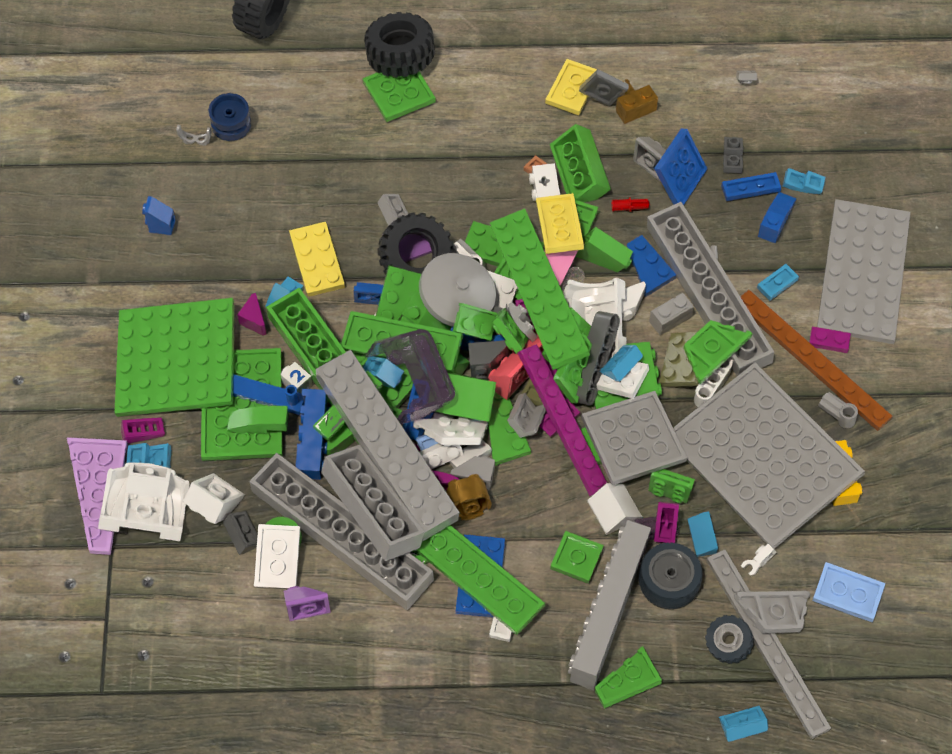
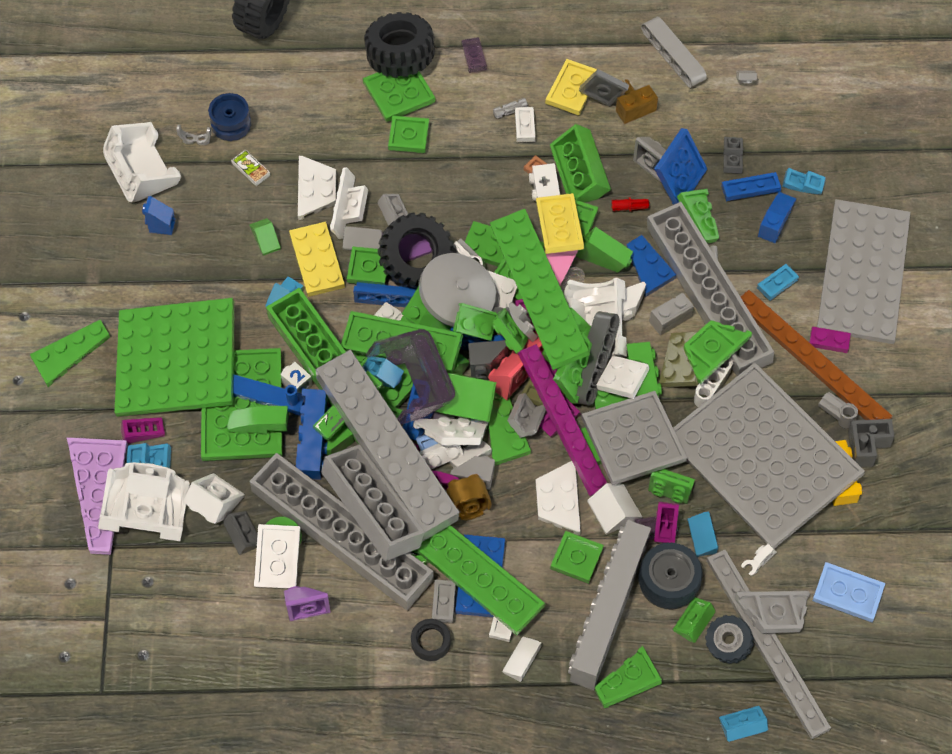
(61, 355): none -> bright green wing
(136, 161): none -> white windscreen
(250, 167): none -> tile
(251, 316): magenta slope -> none
(265, 236): none -> bright green slope
(315, 187): none -> white wing
(349, 203): none -> white bracket
(361, 238): none -> light grey slope
(365, 267): none -> bright green plate
(397, 292): bright green wing -> none
(408, 134): none -> bright green plate
(427, 624): none -> black tyre
(443, 601): none -> light grey plate
(474, 54): none -> clear purple plate
(509, 108): none -> light grey axle
(522, 658): none -> white slope
(525, 124): none -> white plate
(559, 498): none -> white wing
(622, 362): dark azure slope -> none
(674, 51): none -> light grey beam
(694, 619): none -> bright green slope
(699, 210): none -> bright green wing
(867, 436): none -> dark grey brick

